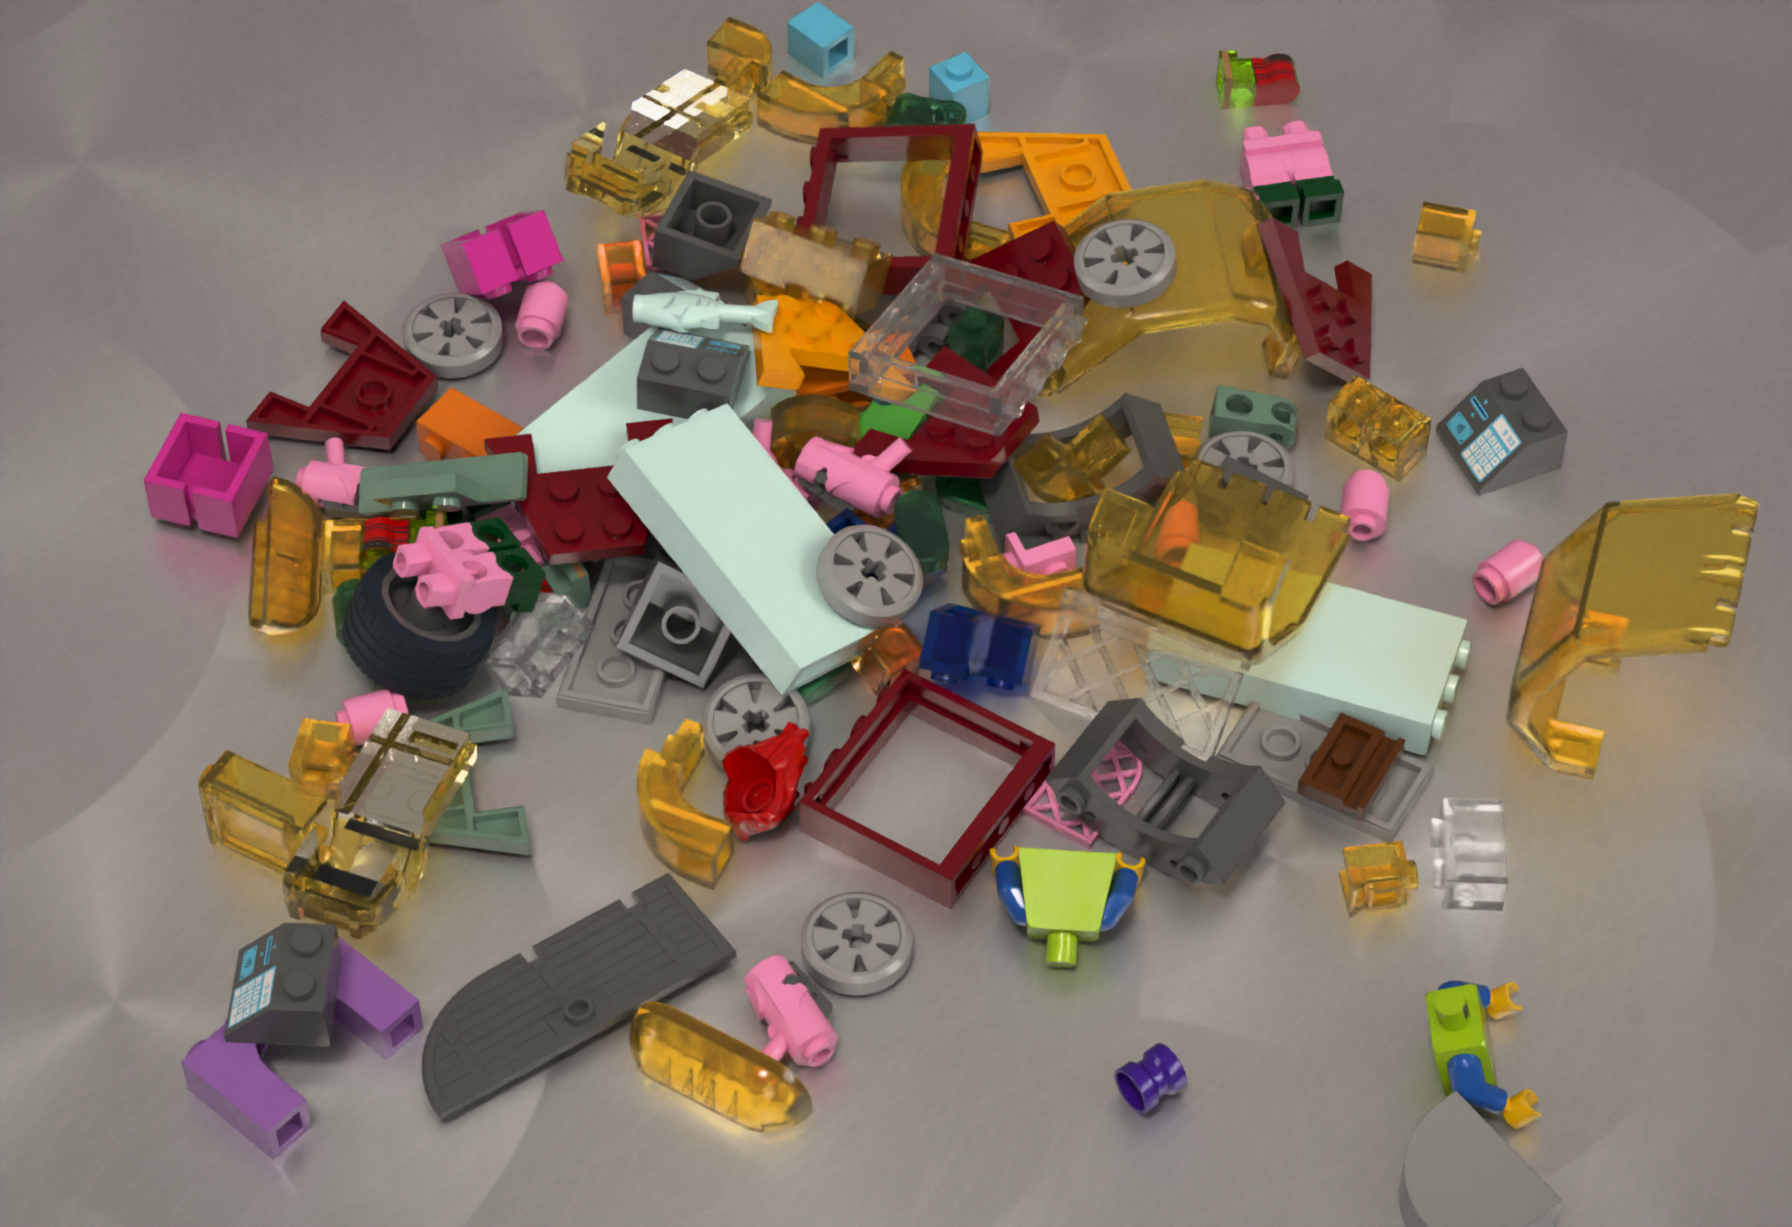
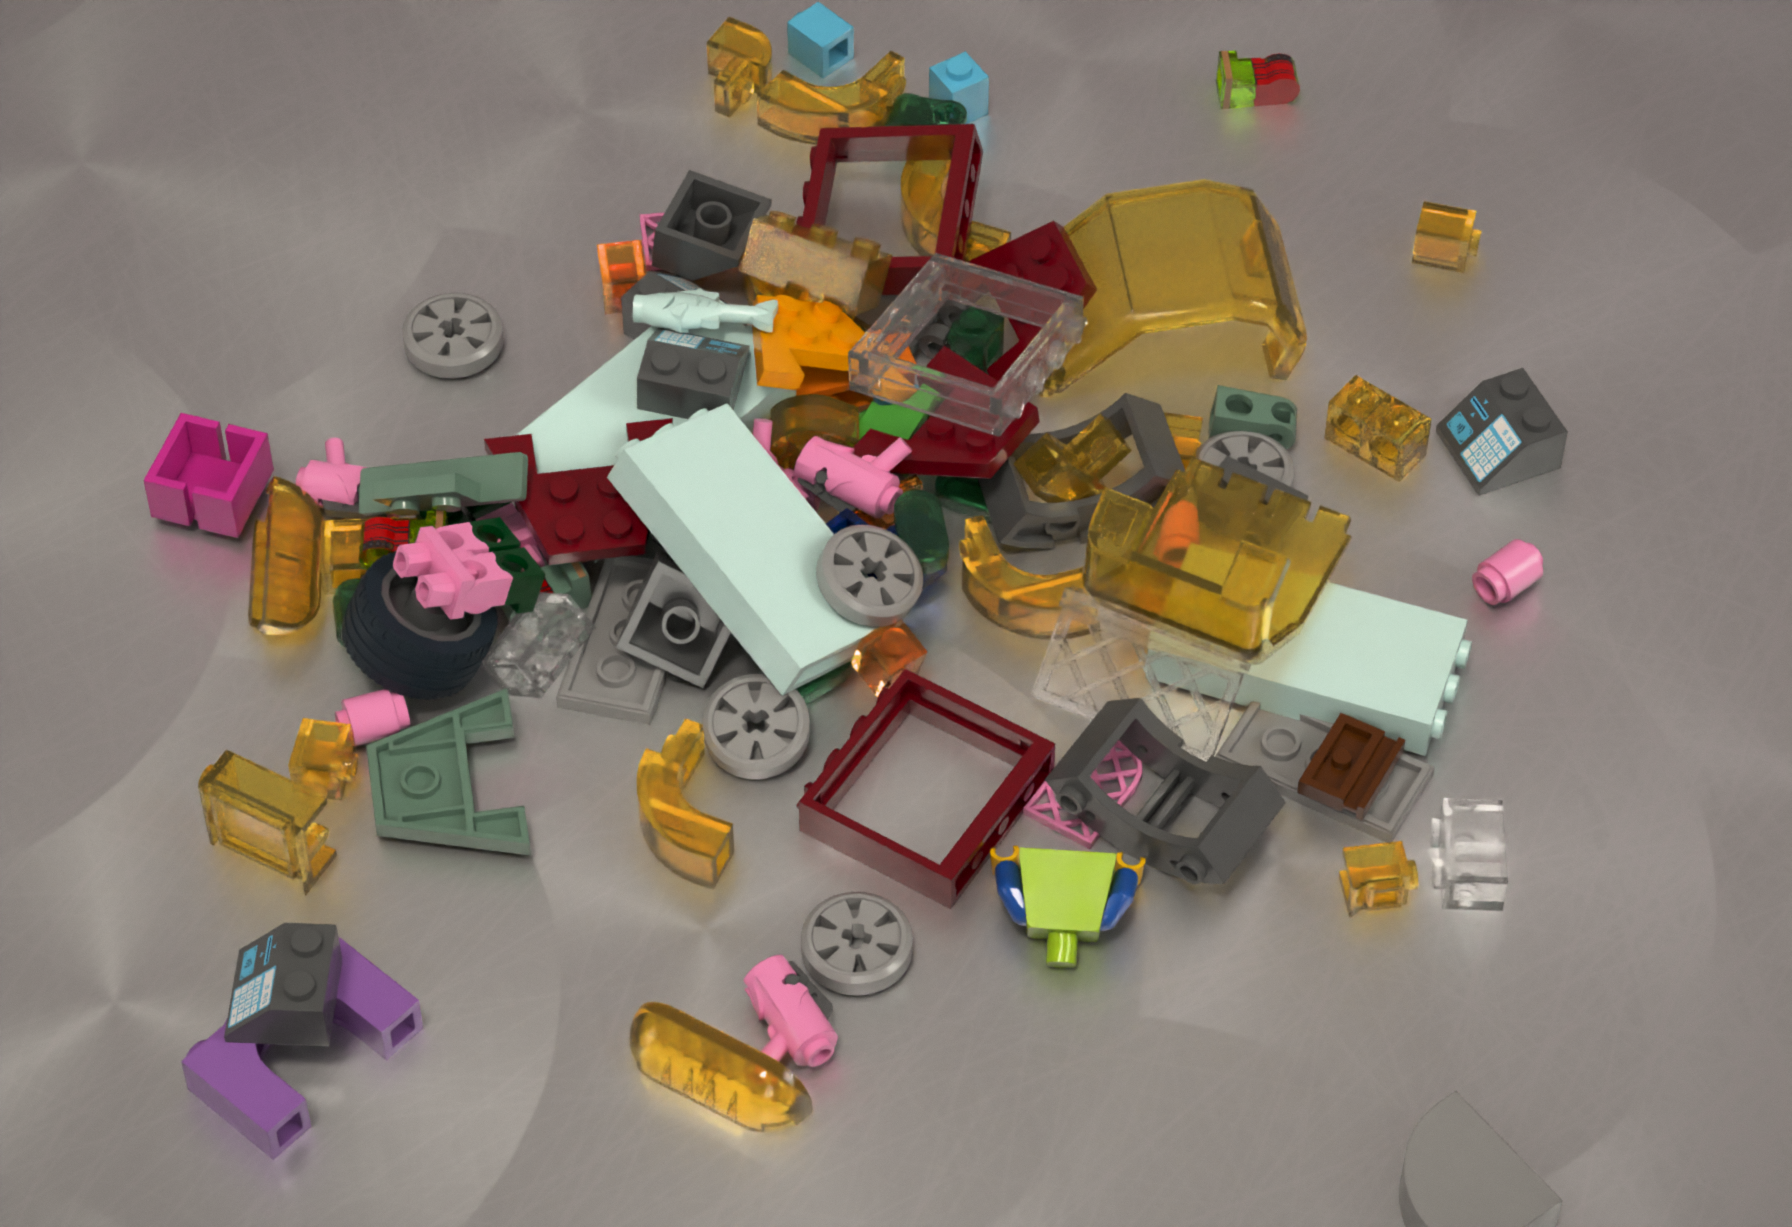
(365, 401): dark red wing -> none
(389, 798): clear yellow piece -> none
(458, 426): orange brick -> none
(510, 251): dark pink piece -> none
(541, 314): bright pink brick -> none
(572, 991): dark grey door -> none
(665, 138): clear yellow piece -> none
(763, 781): red hair -> none
(980, 643): clear blue brick -> none
(1041, 560): bright pink bracket -> none
(1063, 169): light orange wing -> none
(1138, 243): light grey wheel -> none
(1150, 1078): dark purple wheel -> none
(1291, 173): hips -> none
(1328, 322): dark red wing -> none
(1366, 502): bright pink brick -> none
(1465, 1048): torso -> none
(1626, 586): clear yellow windscreen -> none

